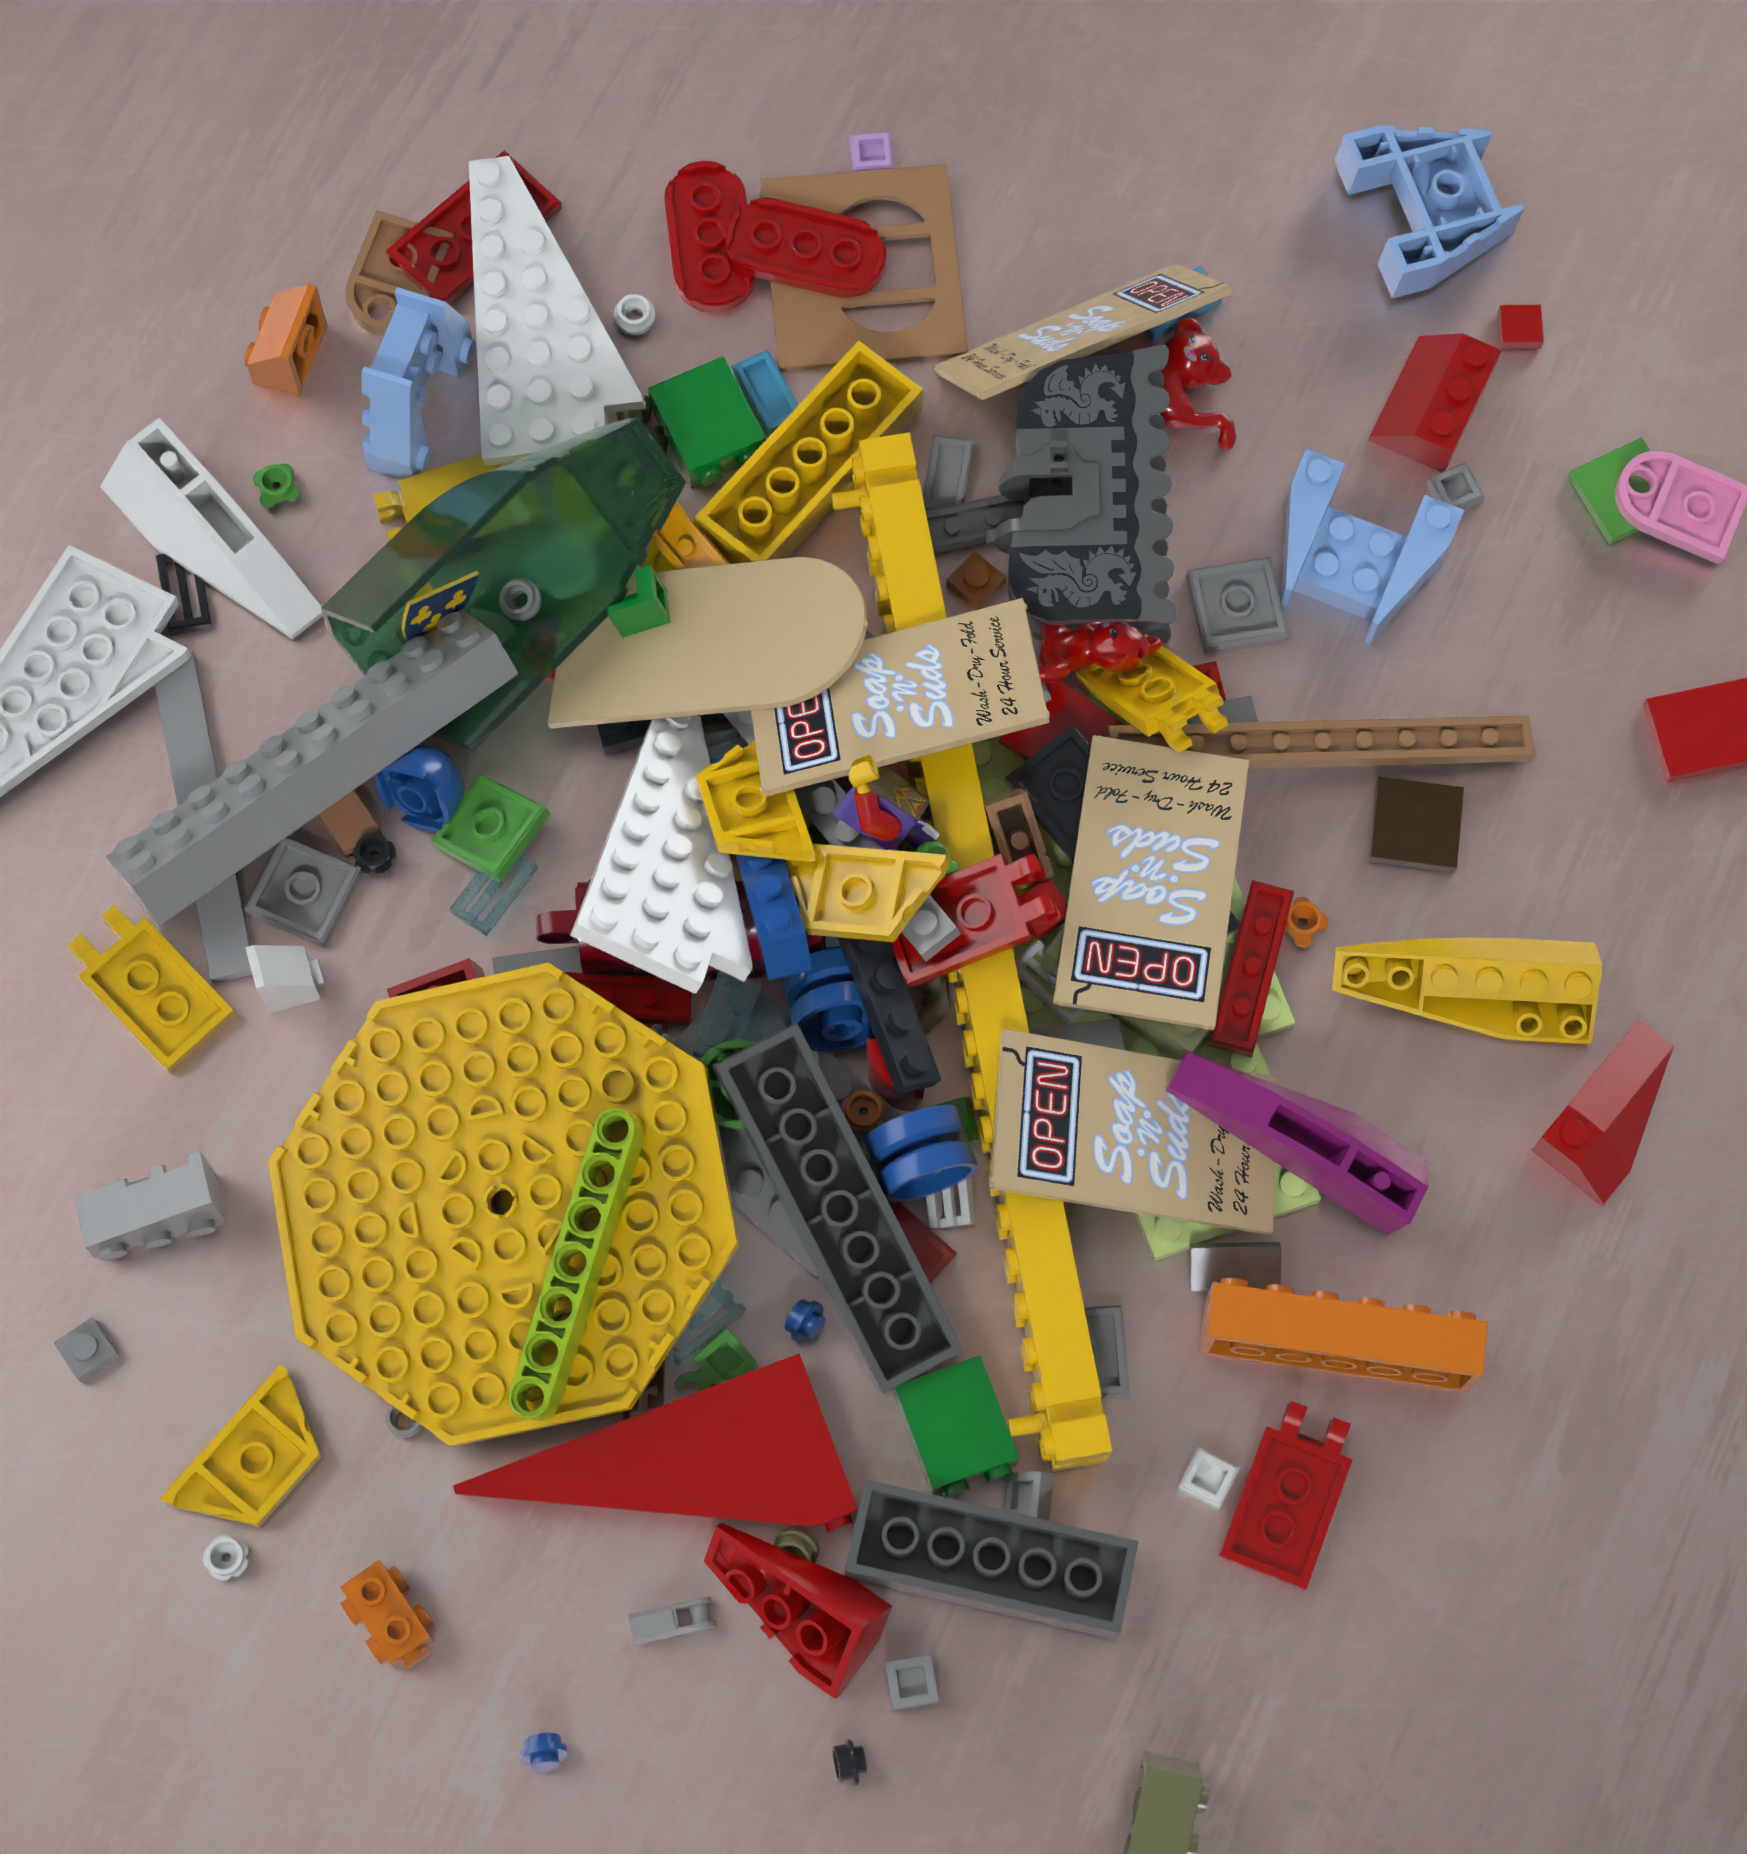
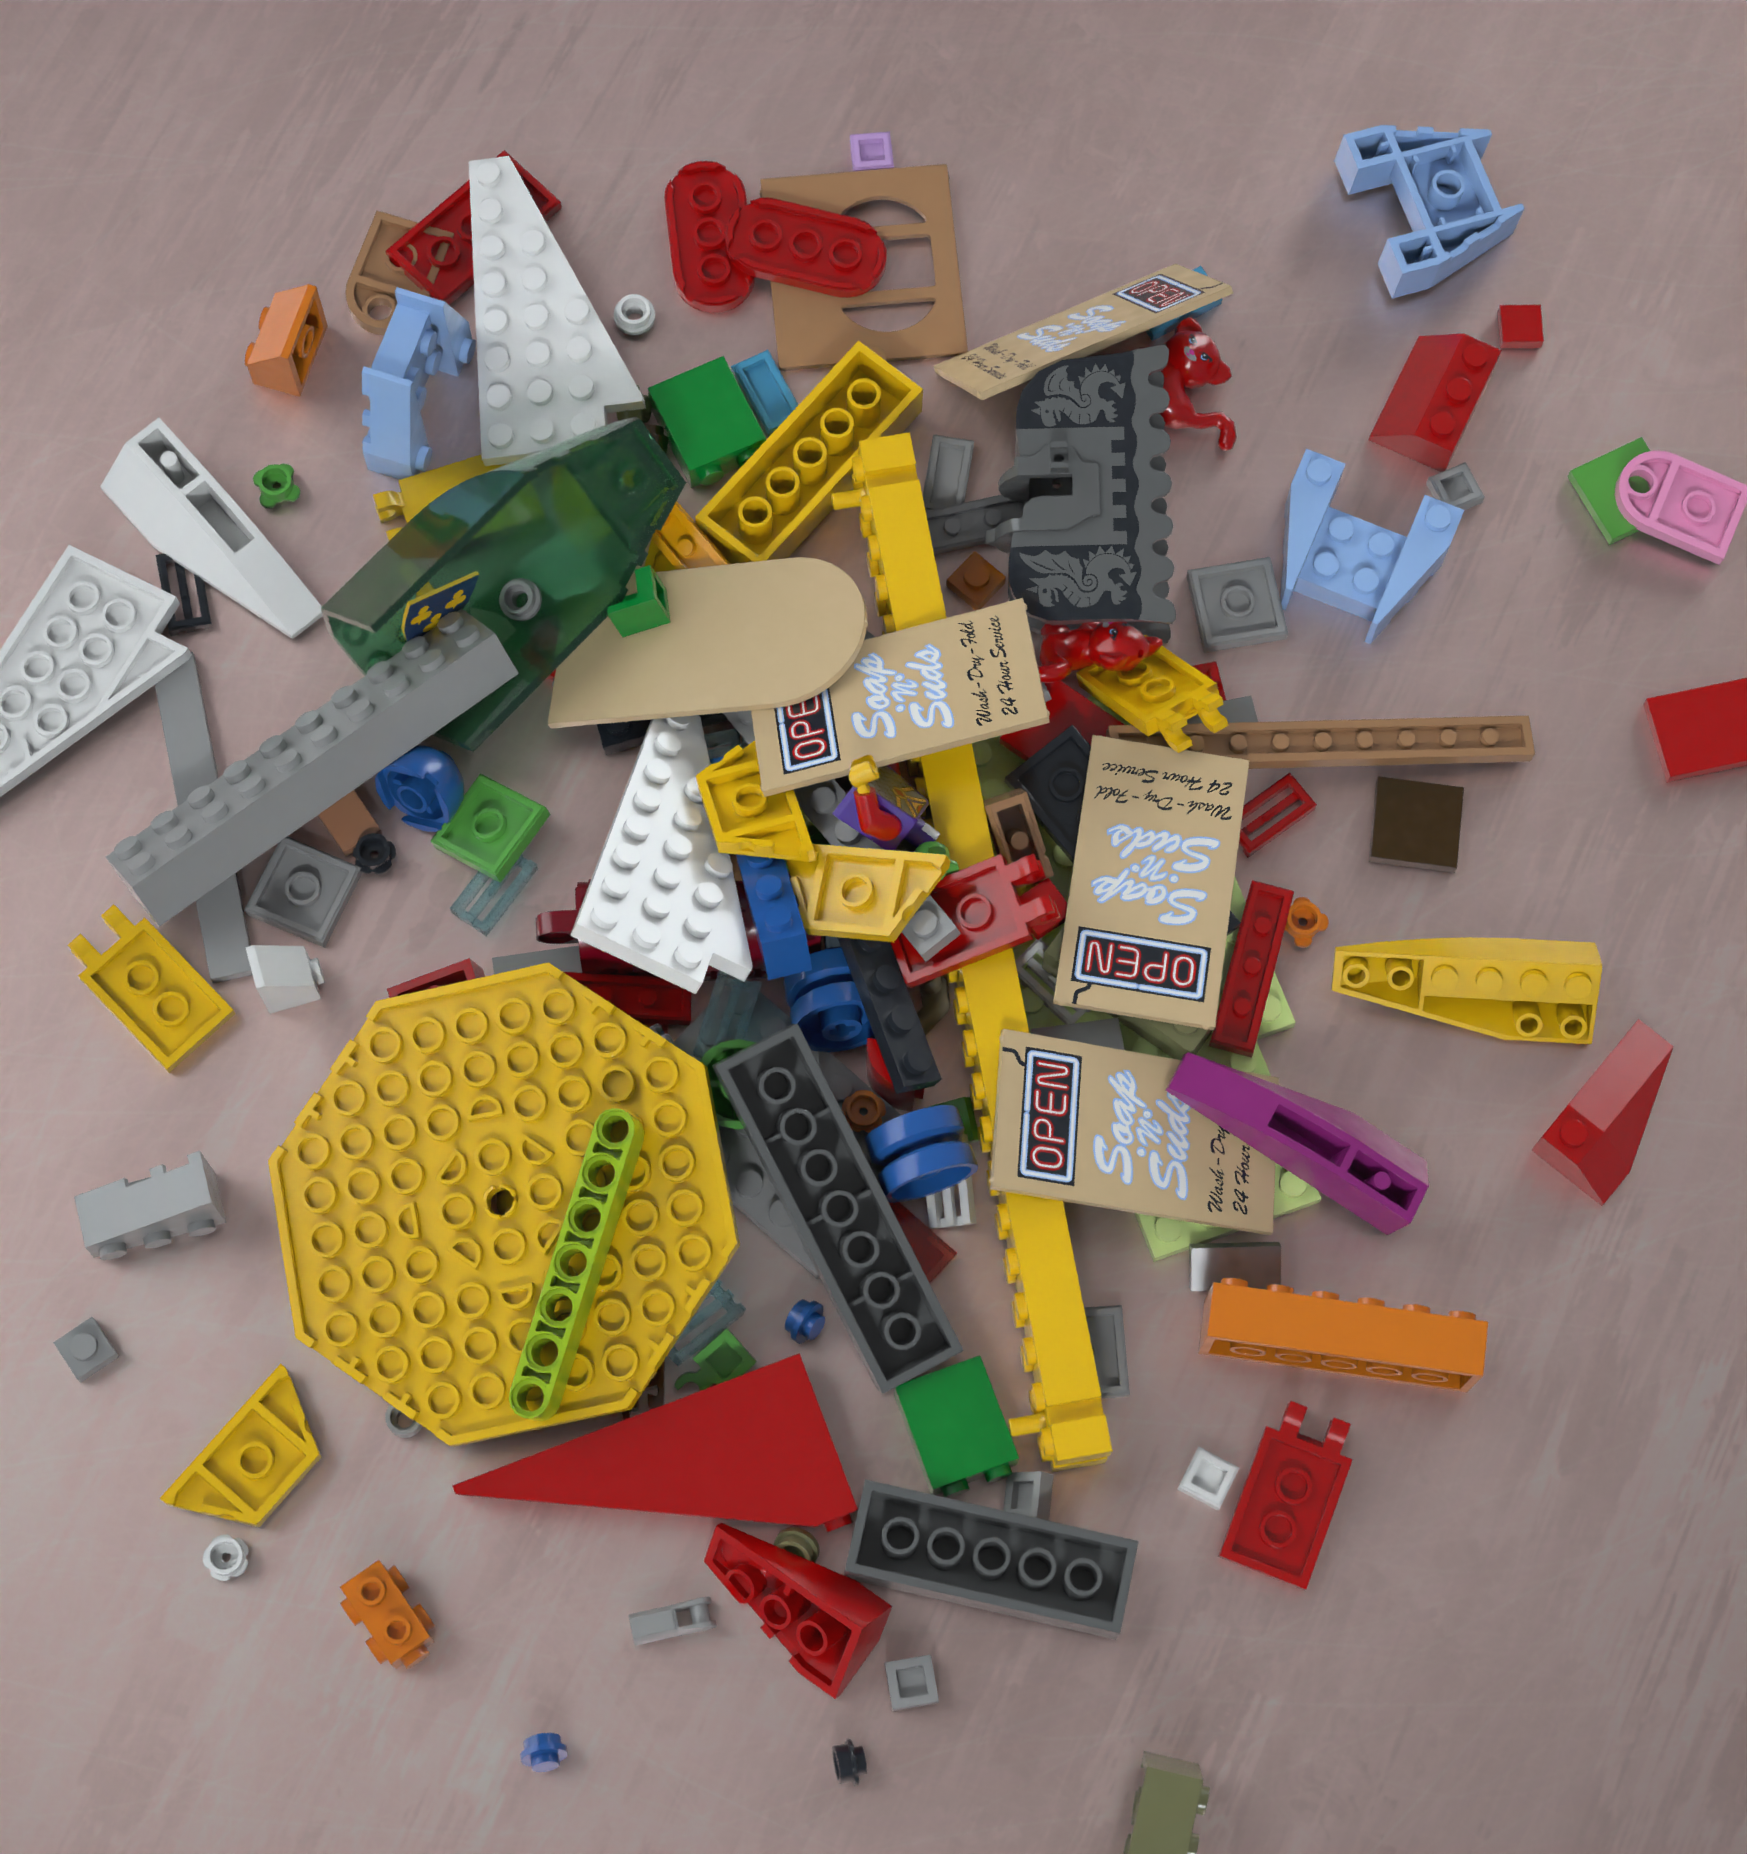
(1251, 847): none -> red tile

